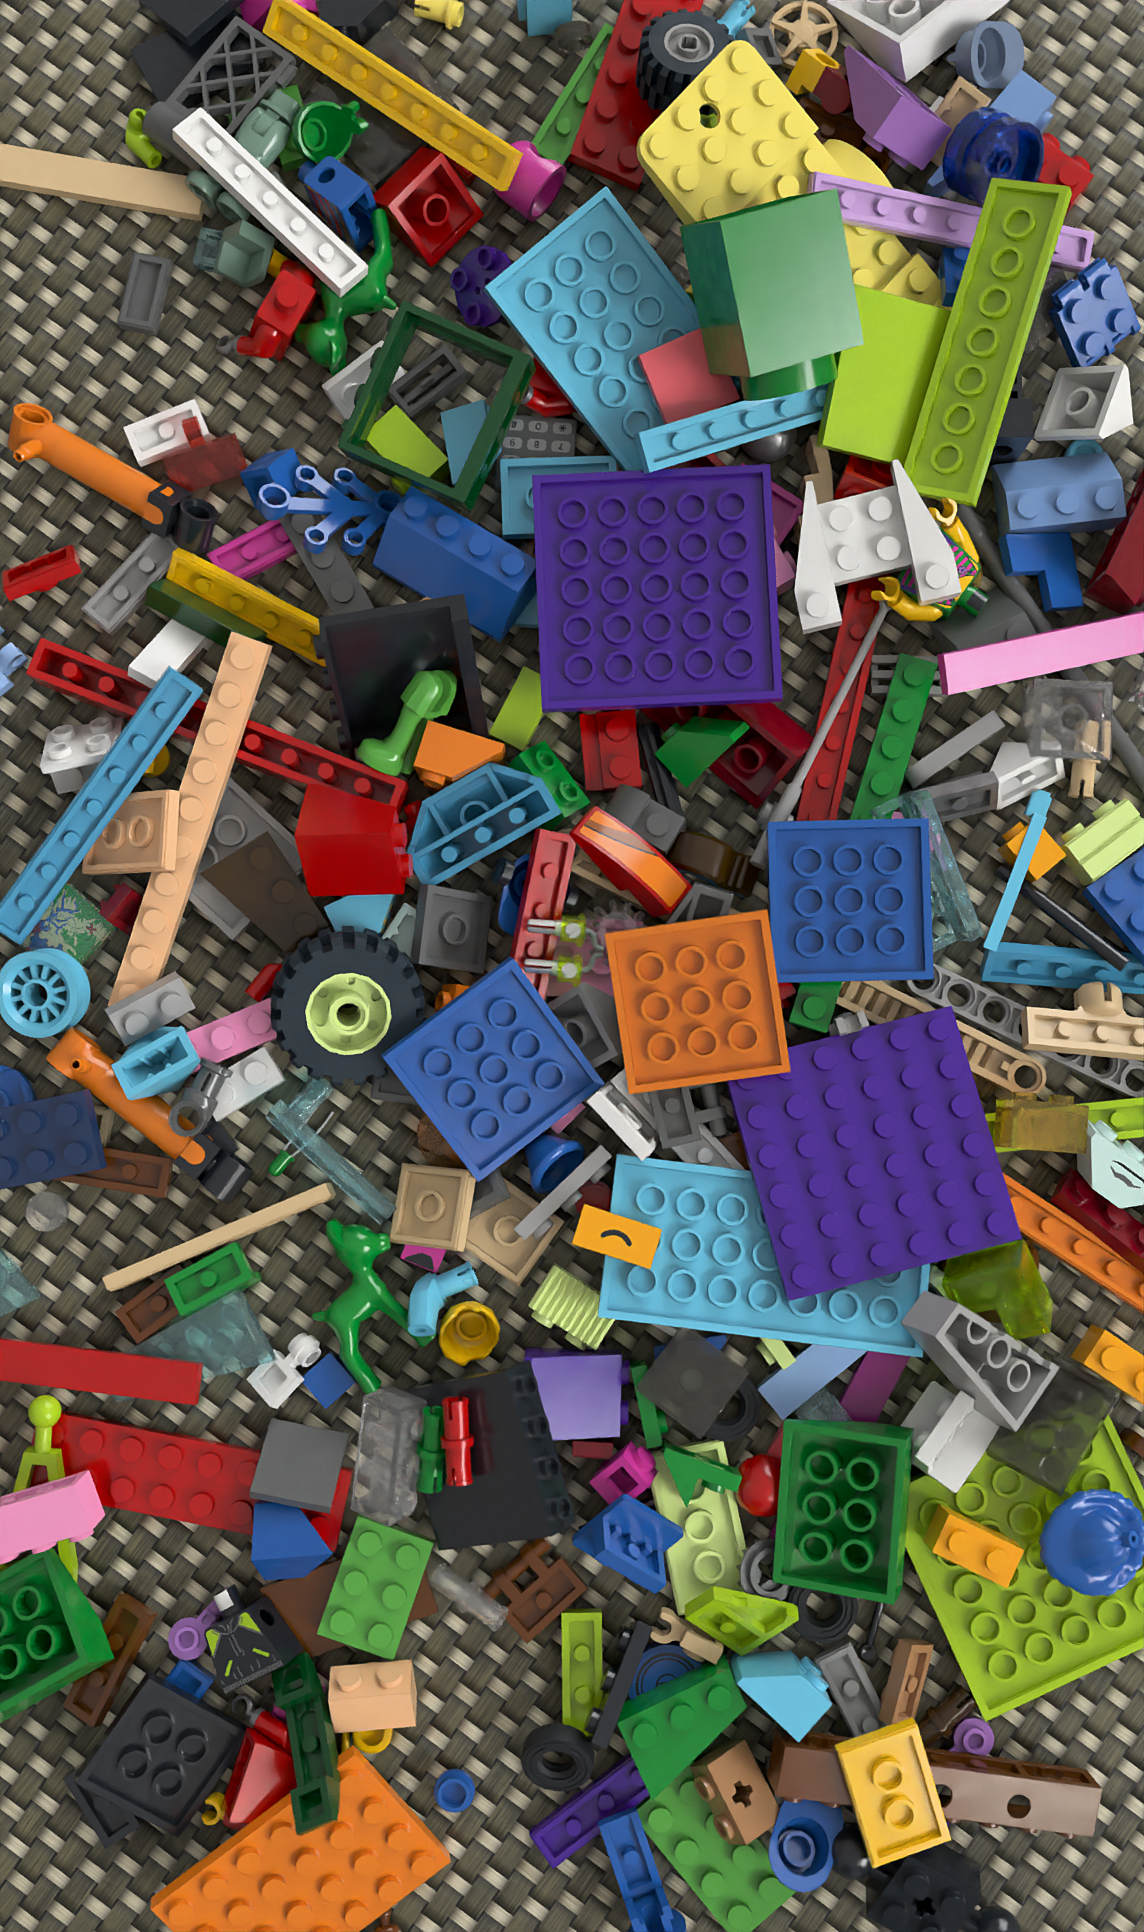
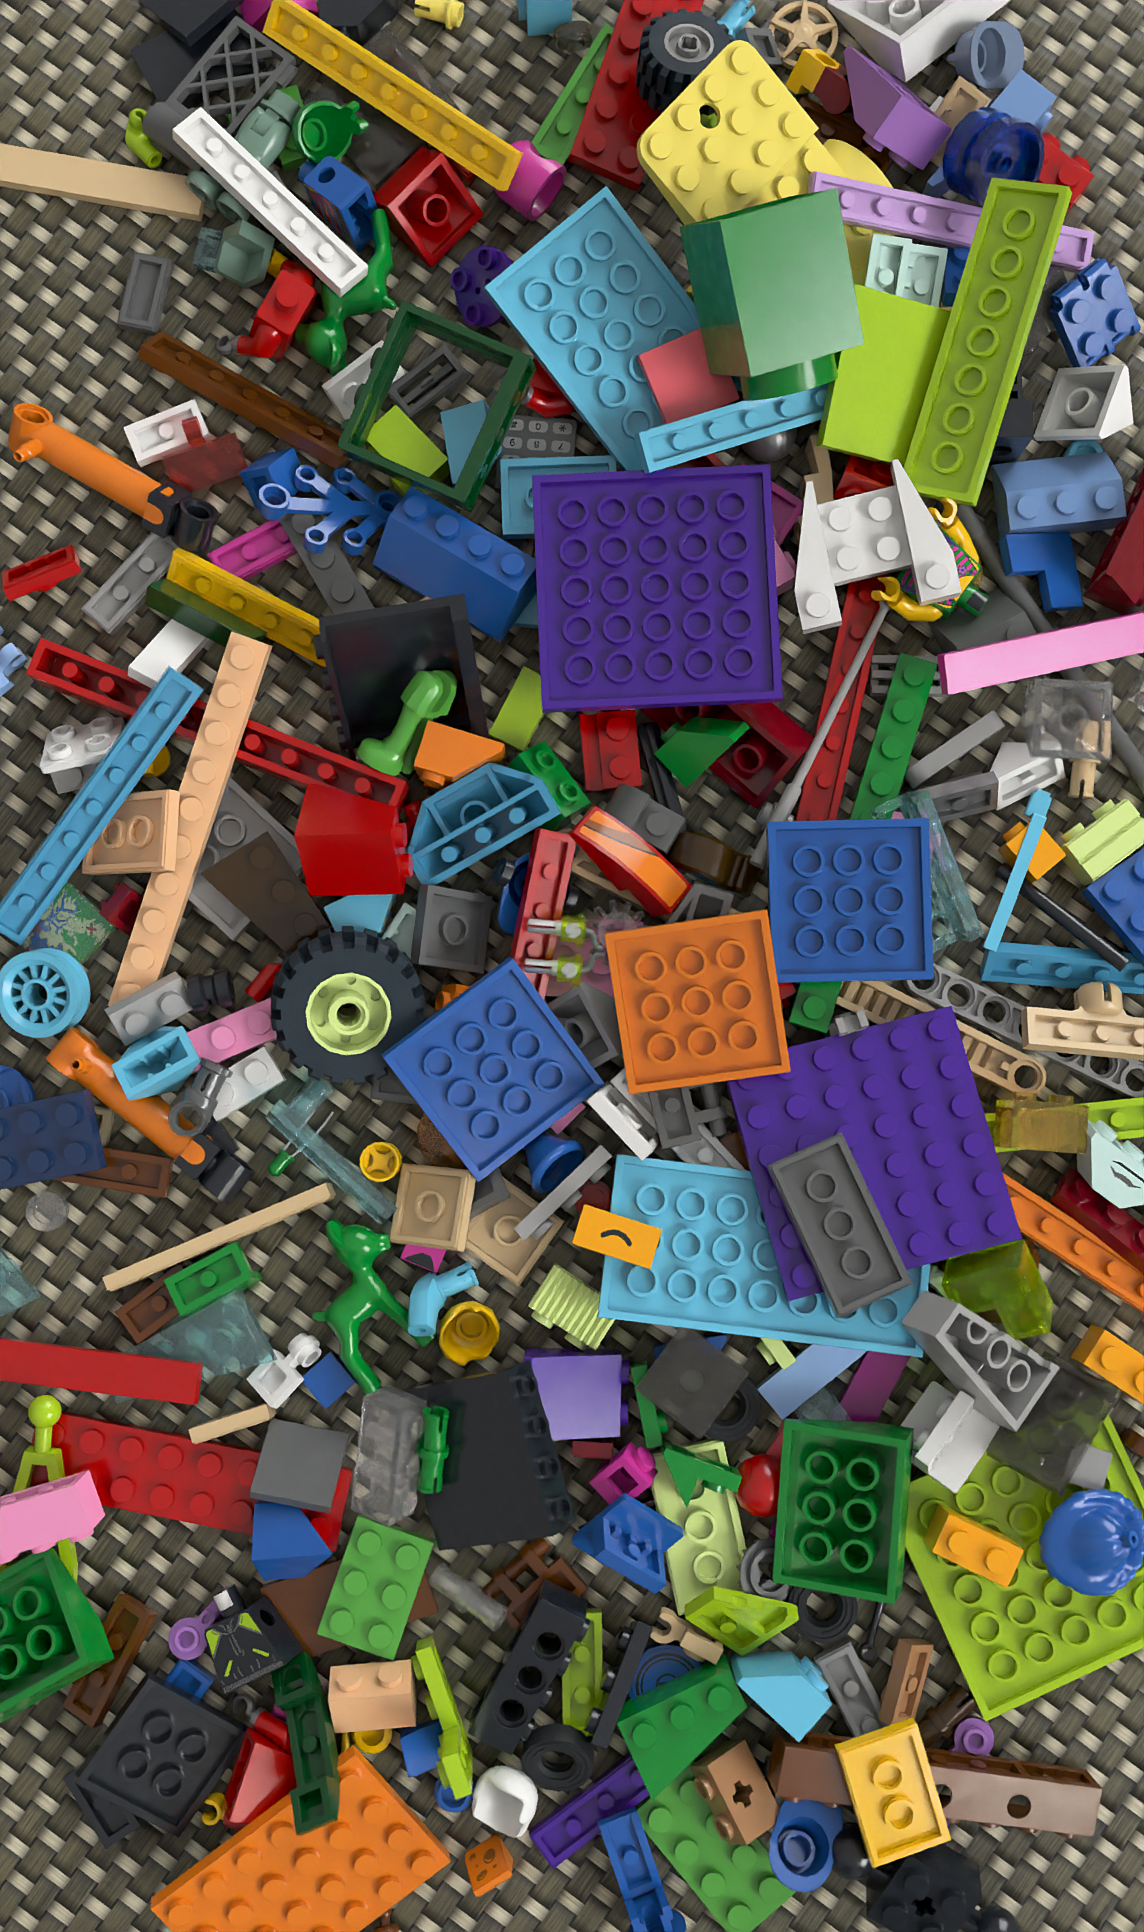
(211, 990): none -> black wheel
(231, 1422): none -> tan tile
(243, 397): none -> reddish brown plate
(376, 1158): none -> yellow wheel
(421, 1747): none -> blue slope
(455, 1748): none -> lime plate
(457, 1441): red pin -> none
(488, 1865): none -> orange slope
(505, 1800): none -> white hair
(508, 1723): none -> black brick
(839, 1225): none -> dark grey tile
(906, 269): none -> light aqua slope
(1093, 1469): none -> light grey tile

